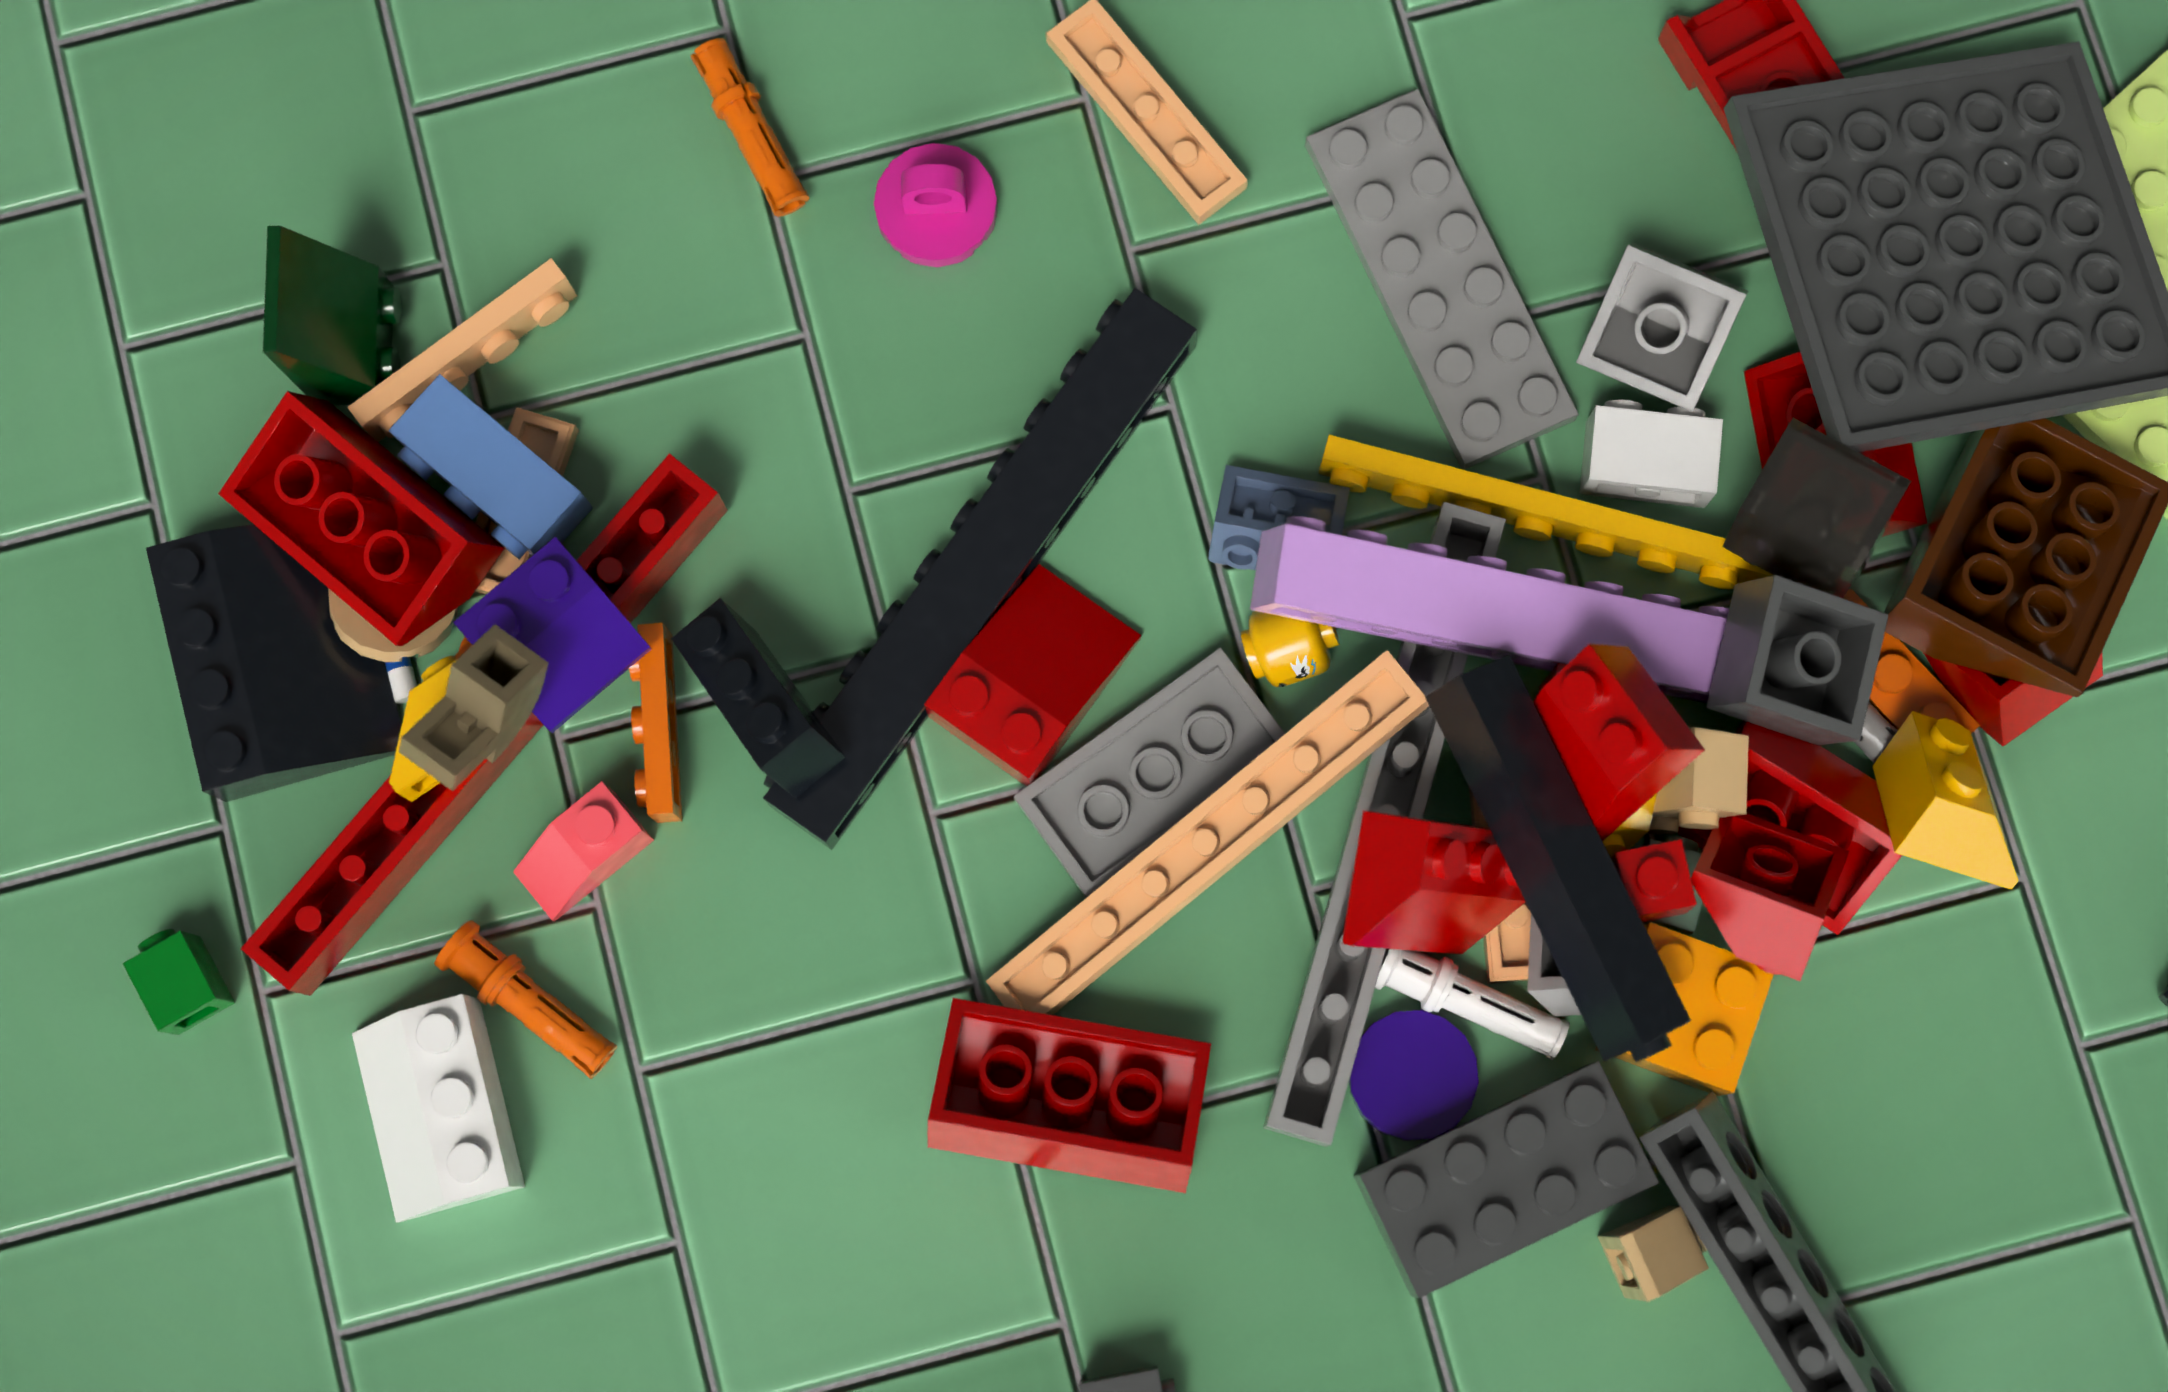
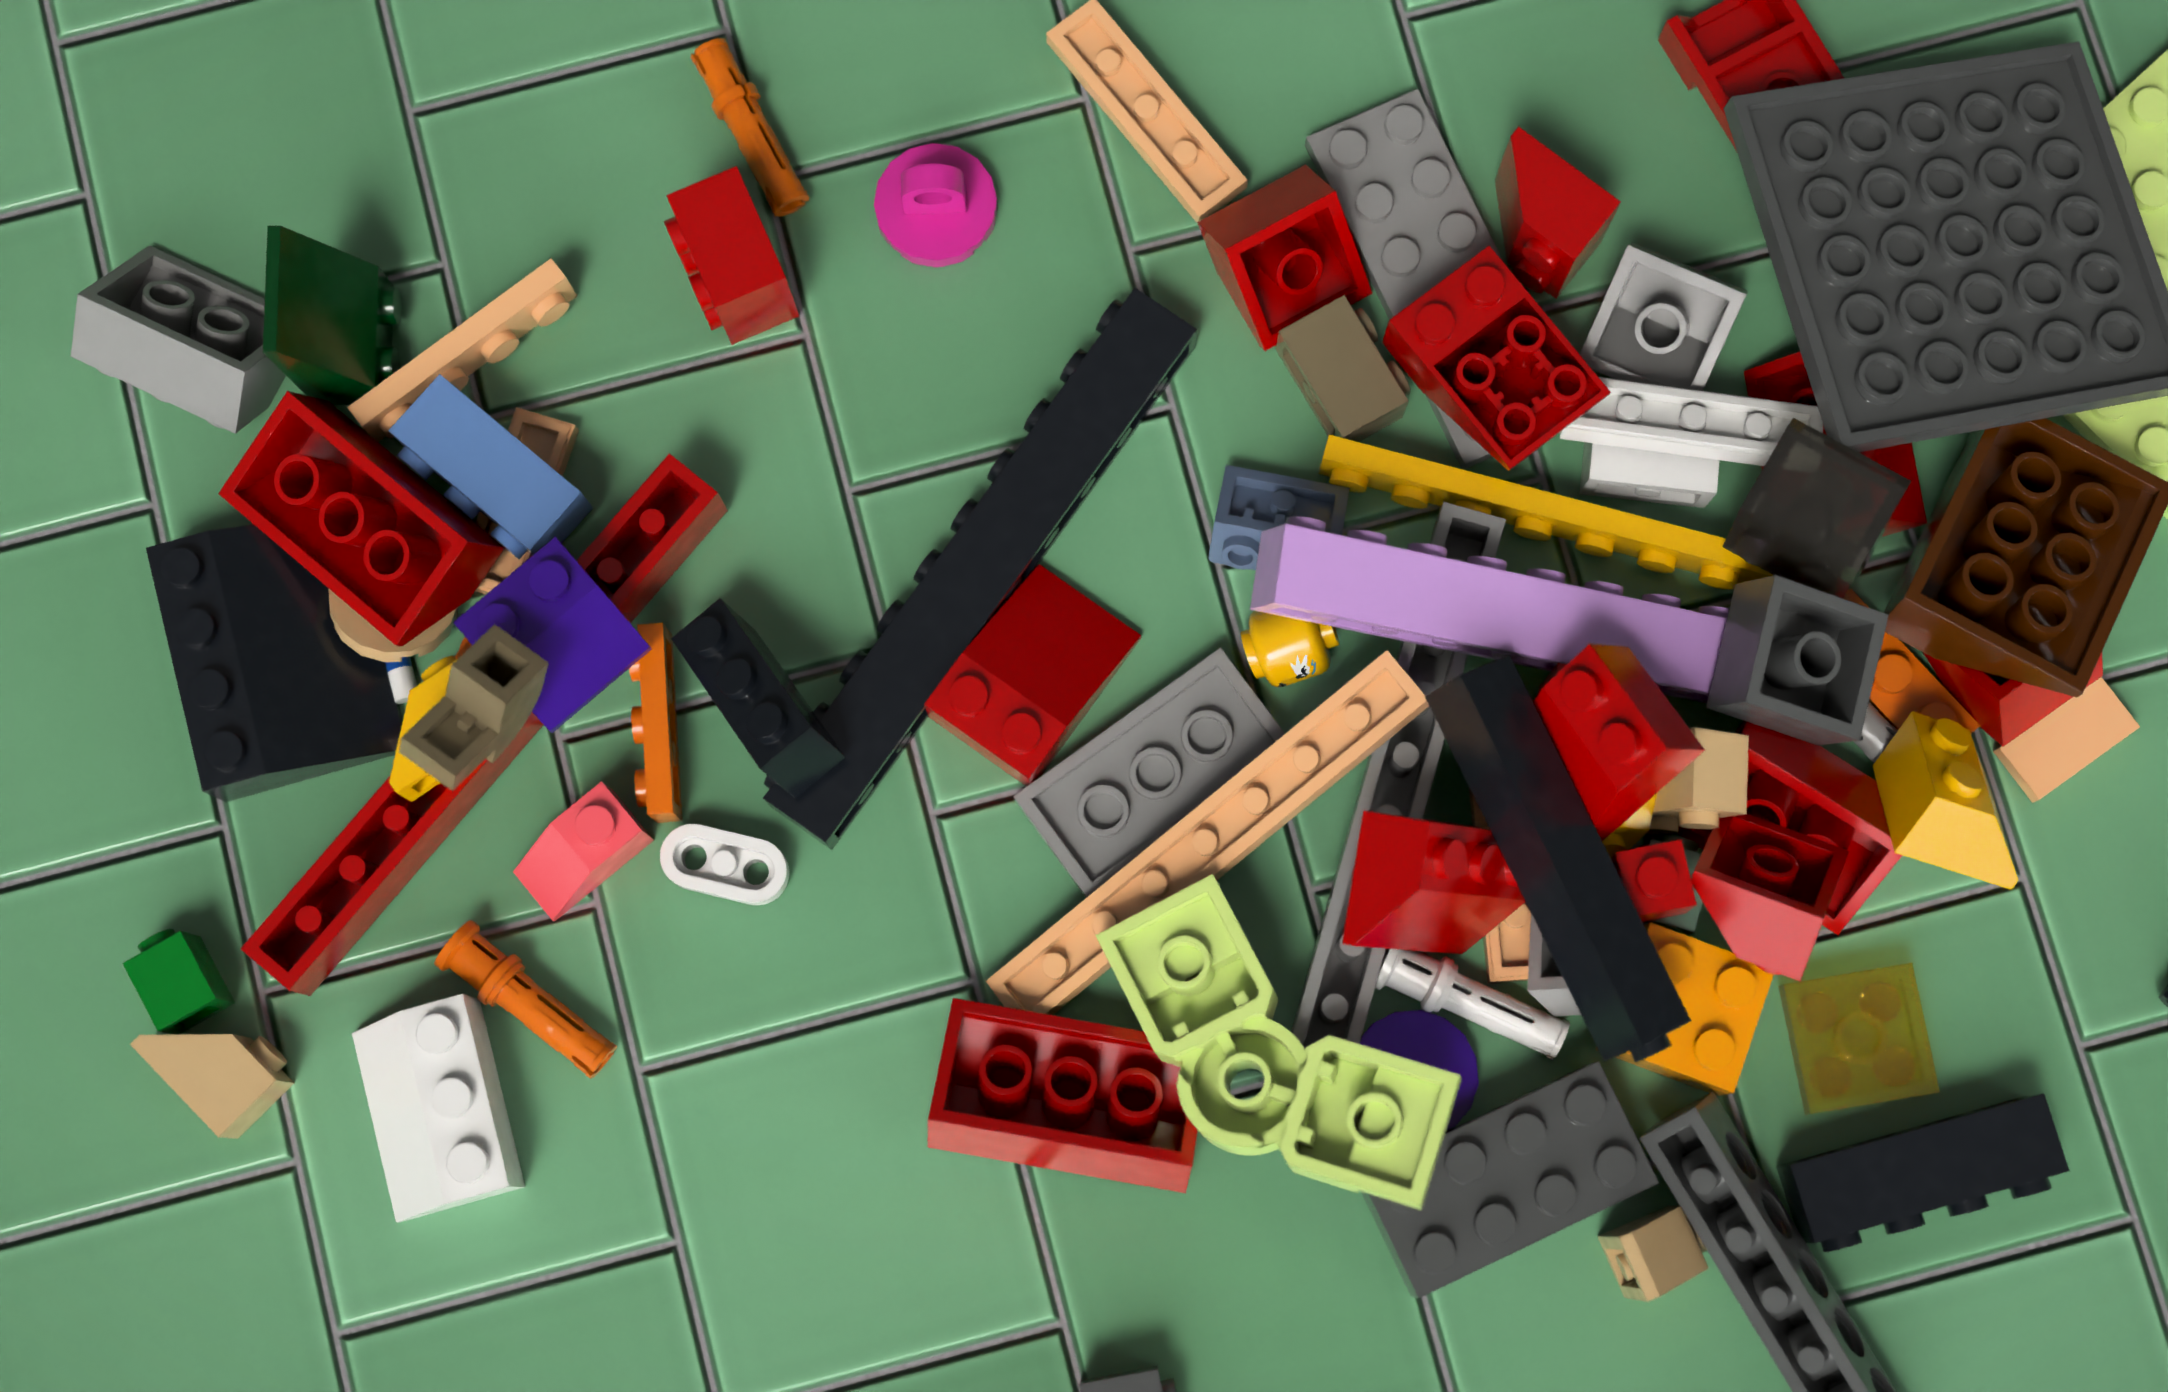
(179, 338): none -> light grey slope
(219, 1076): none -> tan slope
(726, 864): none -> white plate
(729, 257): none -> red brick
(1285, 253): none -> red slope
(1330, 1108): none -> yellowish green plate
(1343, 372): none -> dark tan brick
(1493, 360): none -> red slope
(1548, 214): none -> red slope
(1689, 422): none -> white tile
(1858, 1038): none -> clear yellow plate
(1923, 1169): none -> black brick
(2067, 740): none -> light nougat tile

